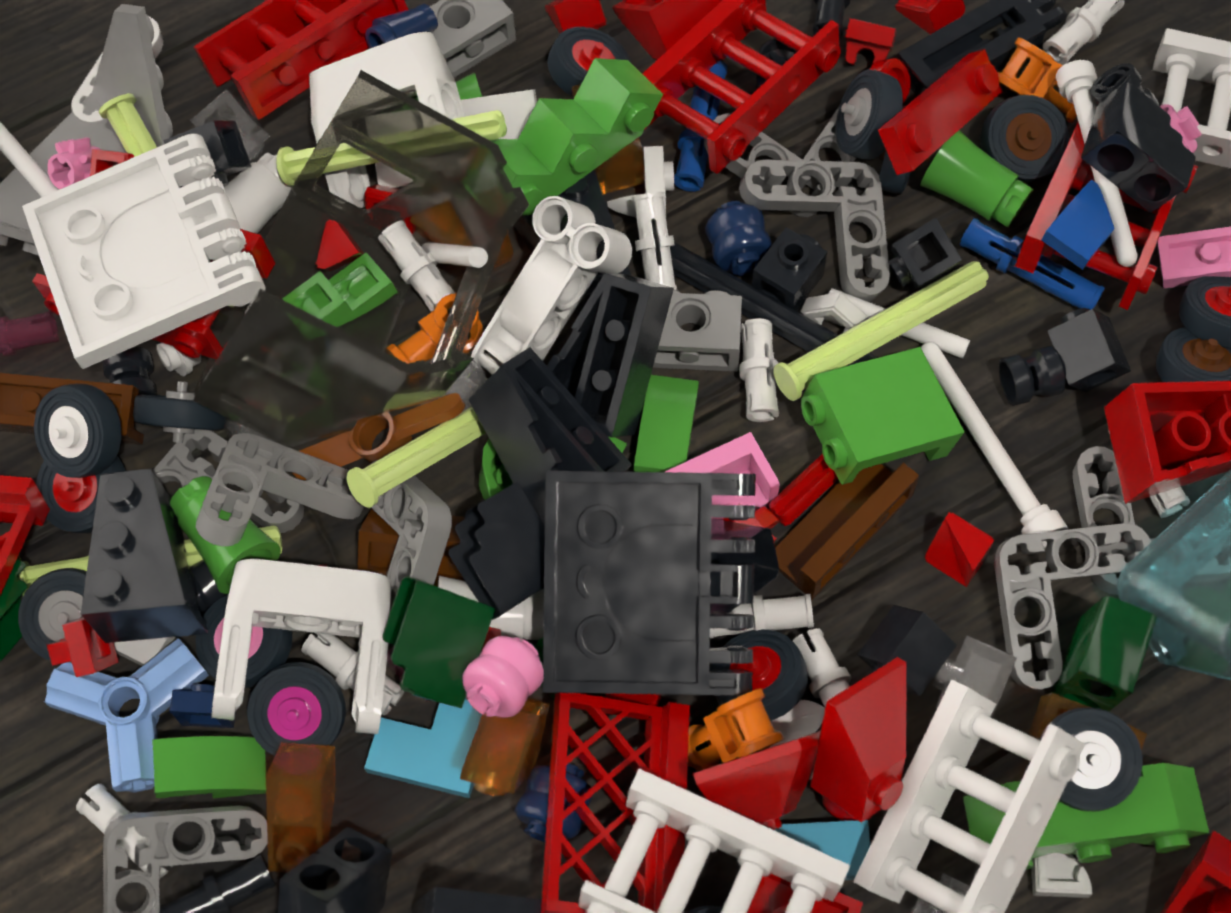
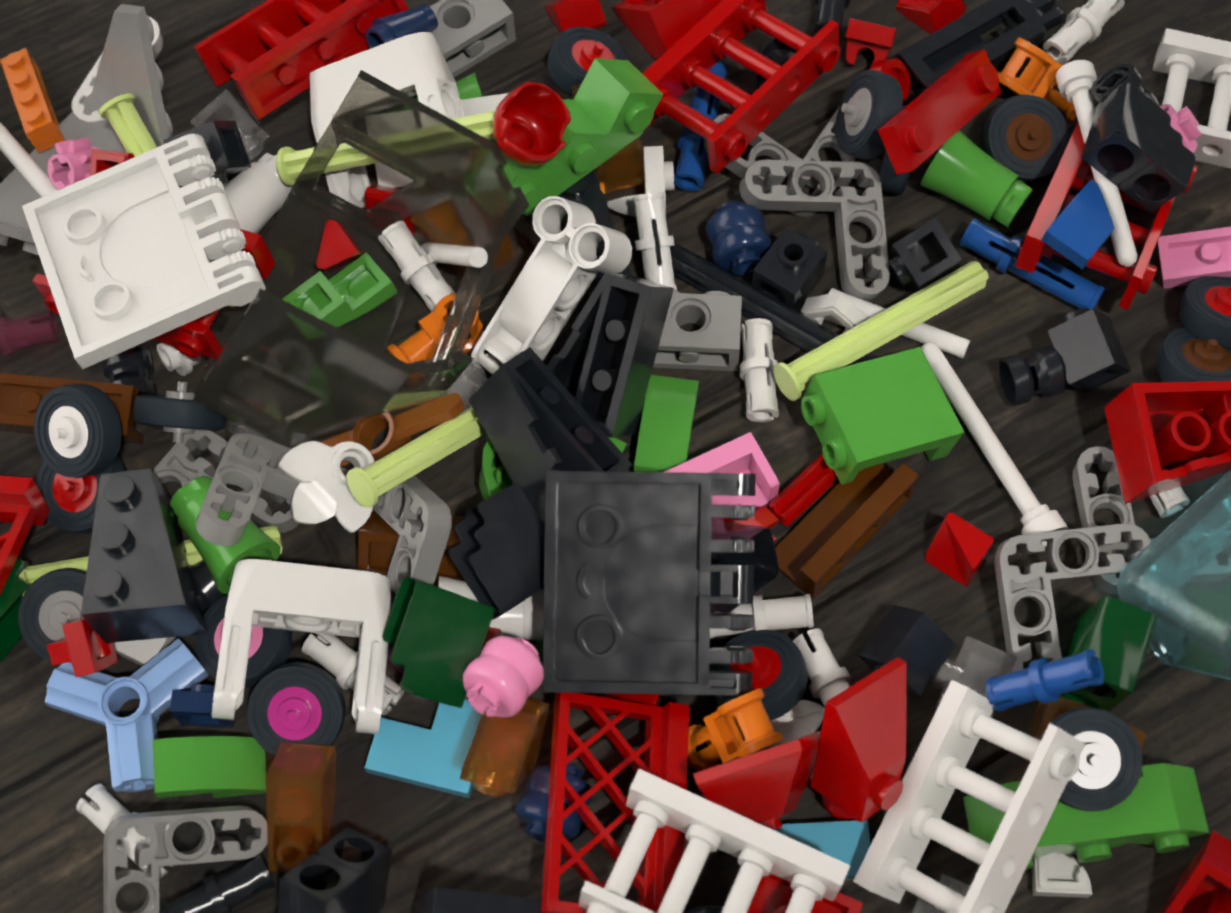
(32, 100): none -> orange piece
(323, 485): none -> white plate
(531, 124): none -> red hair
(1045, 680): none -> blue pin

